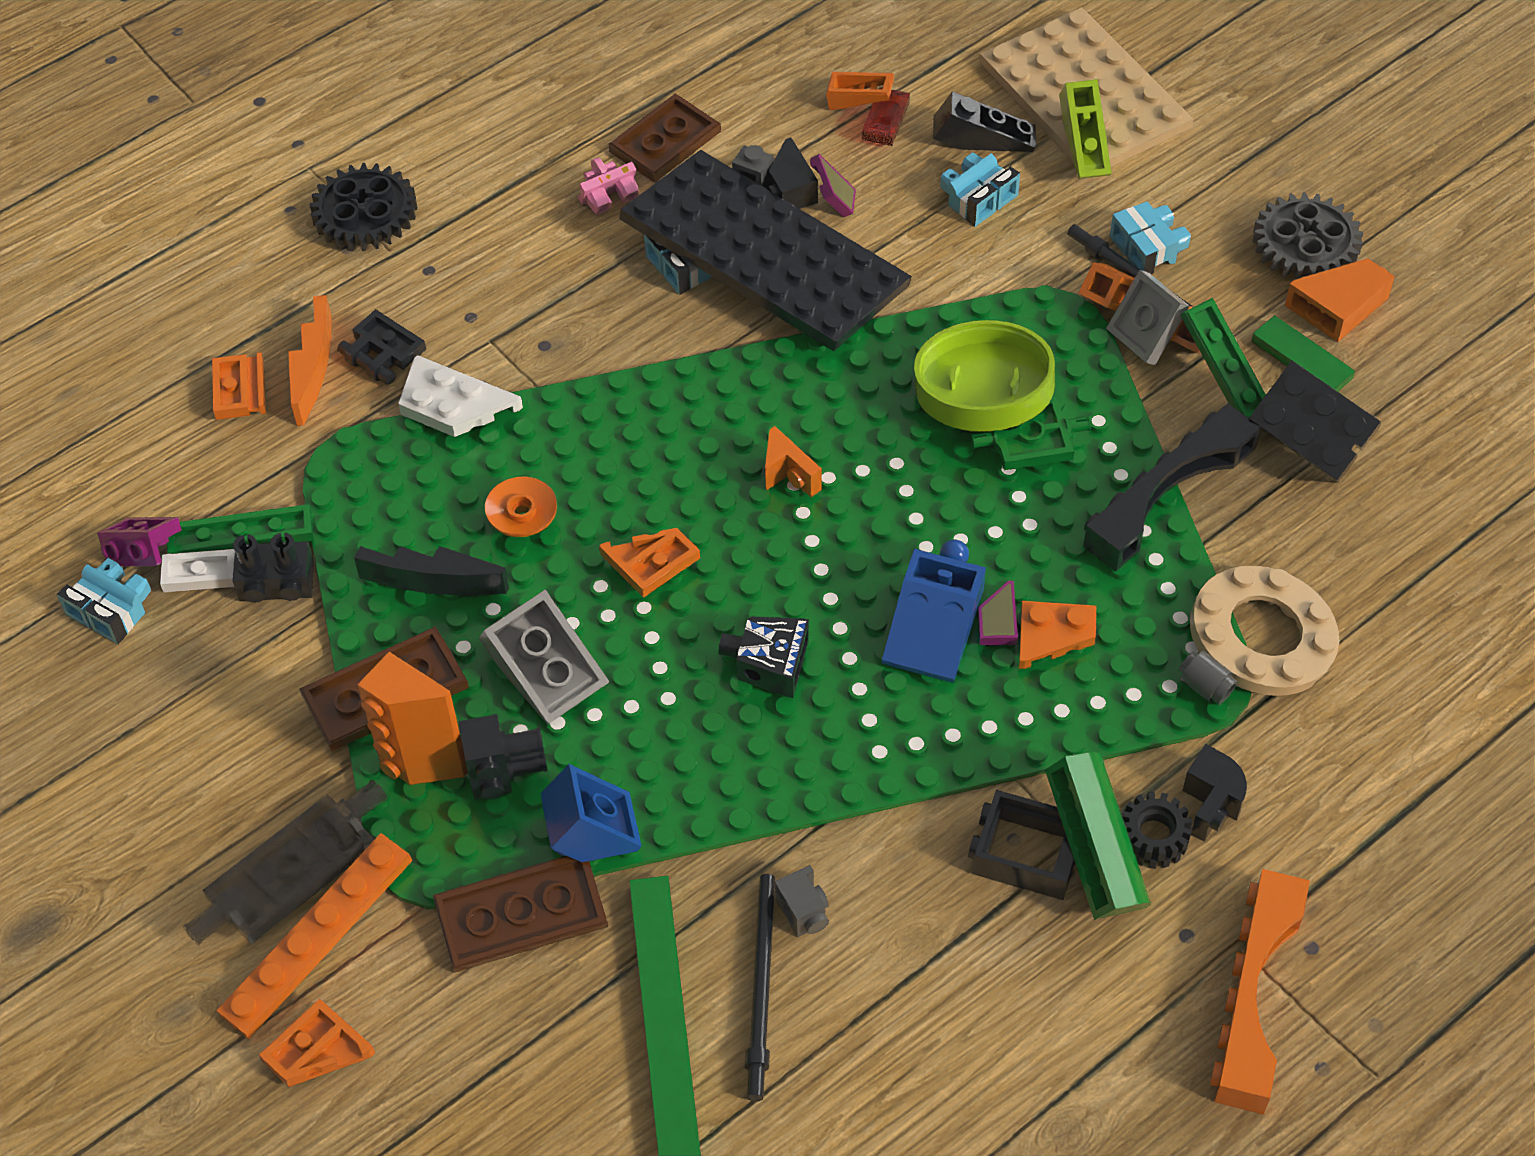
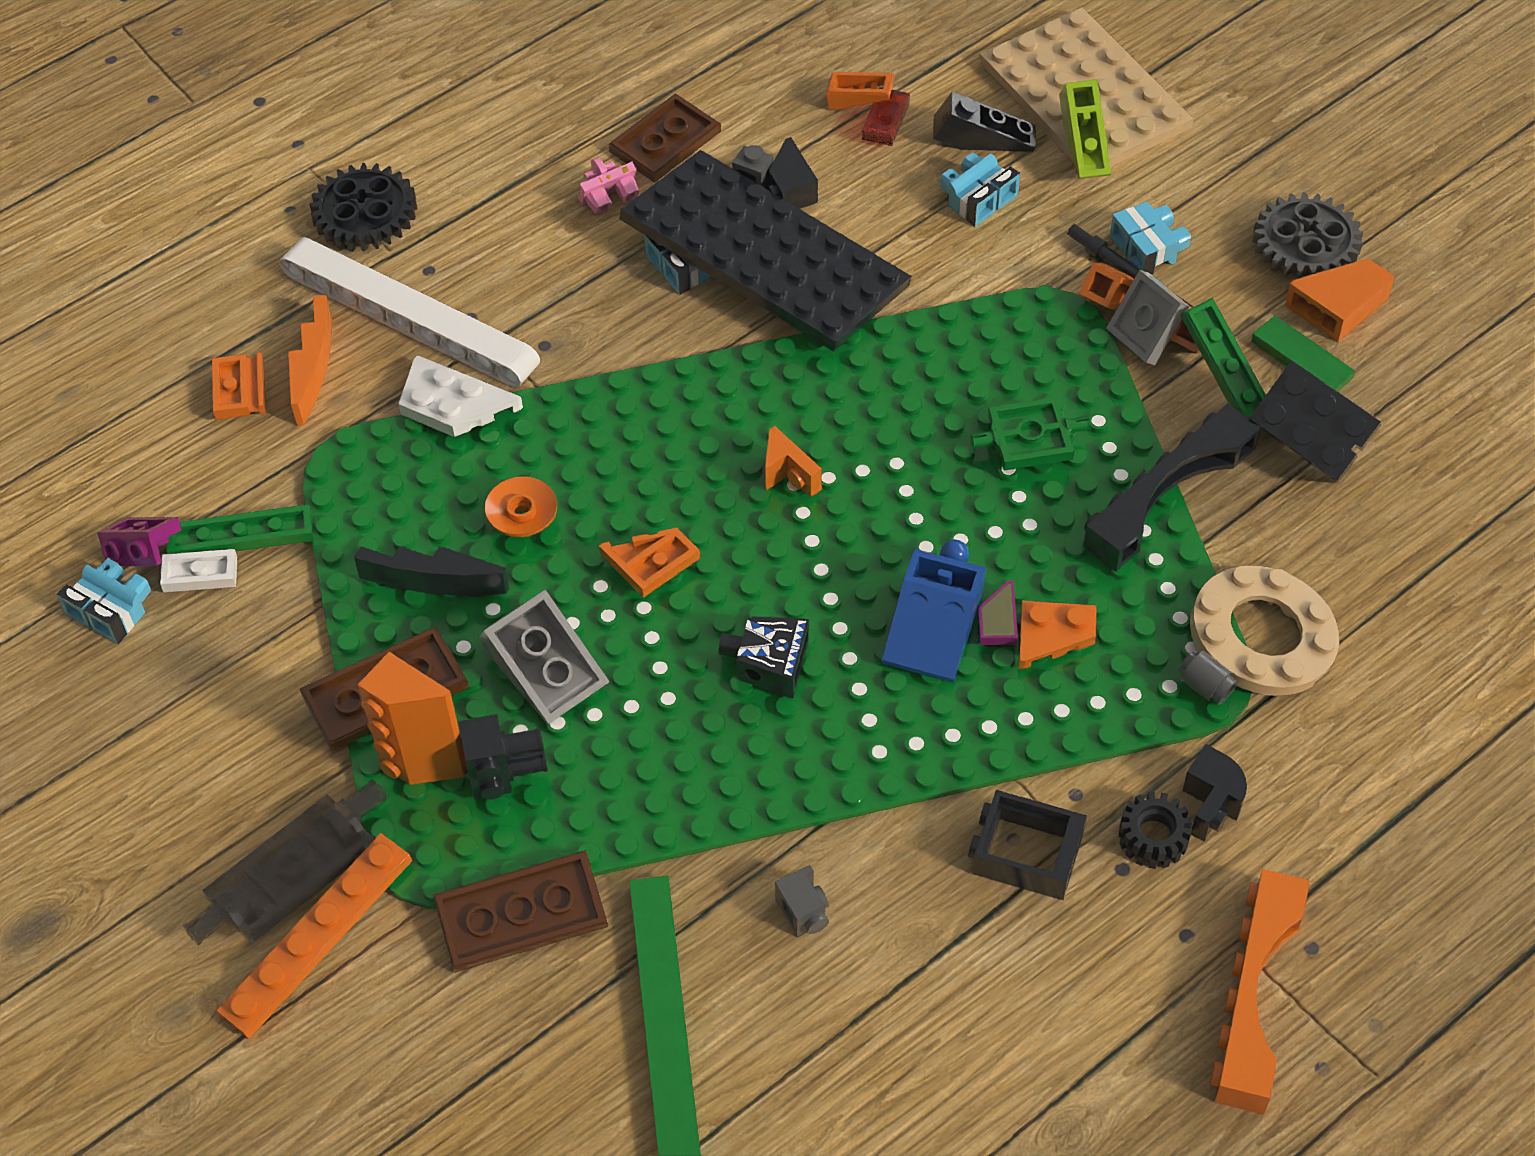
(272, 569): black brick -> none
(315, 1046): orange wing -> none
(388, 339): black plate -> none
(410, 312): none -> white beam
(588, 817): blue slope -> none
(757, 1056): black bar -> none
(835, 187): tile -> none
(984, 375): lime piece -> none
(1097, 835): green brick -> none

